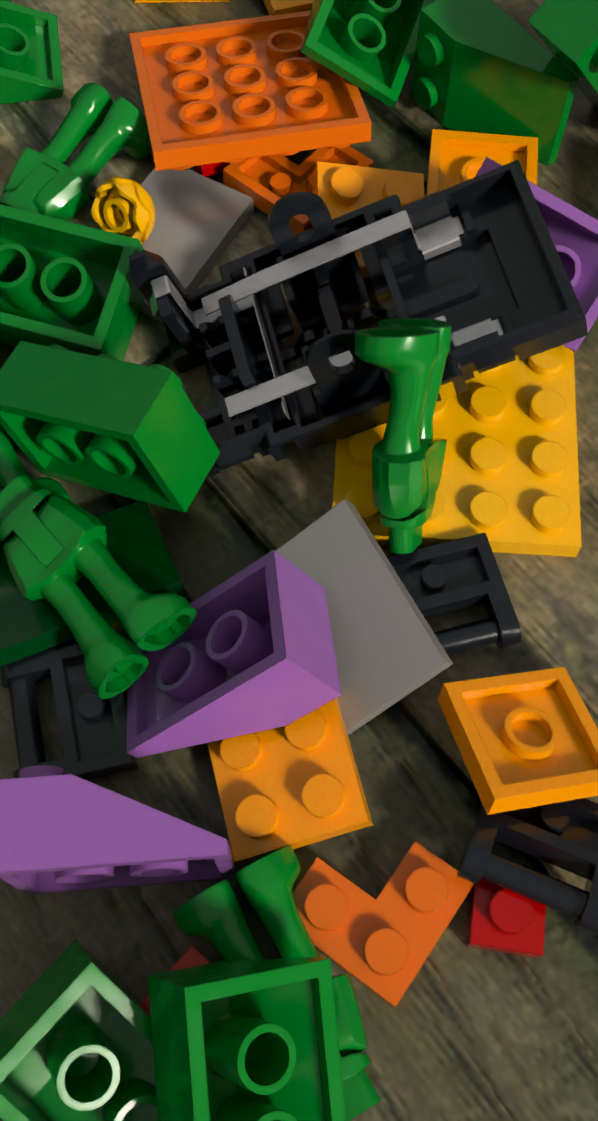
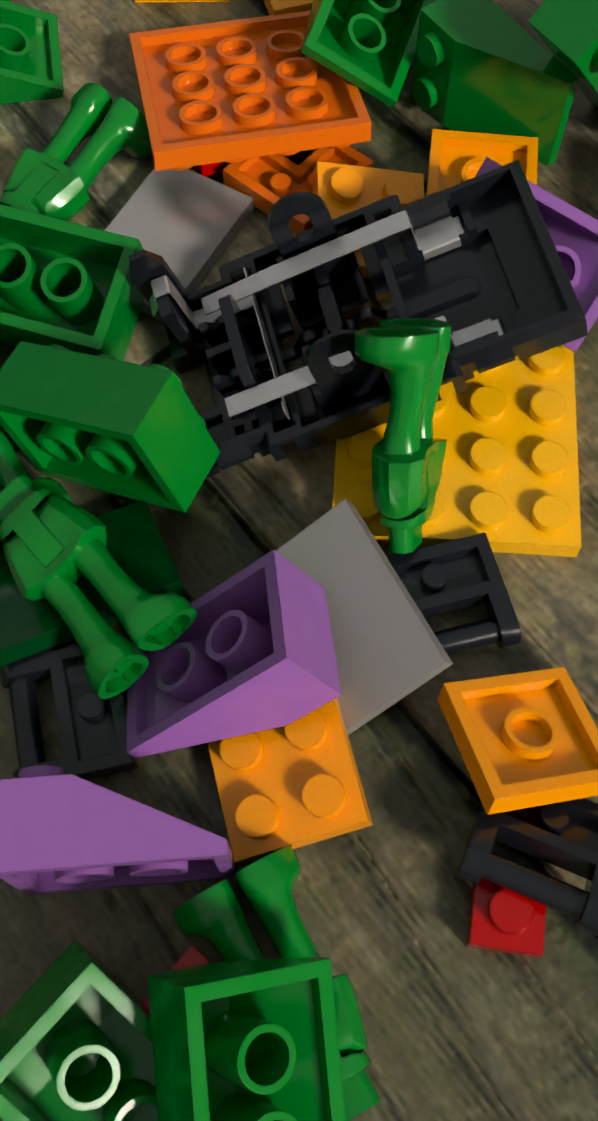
(124, 208): yellow plate -> none
(385, 937): orange plate -> none

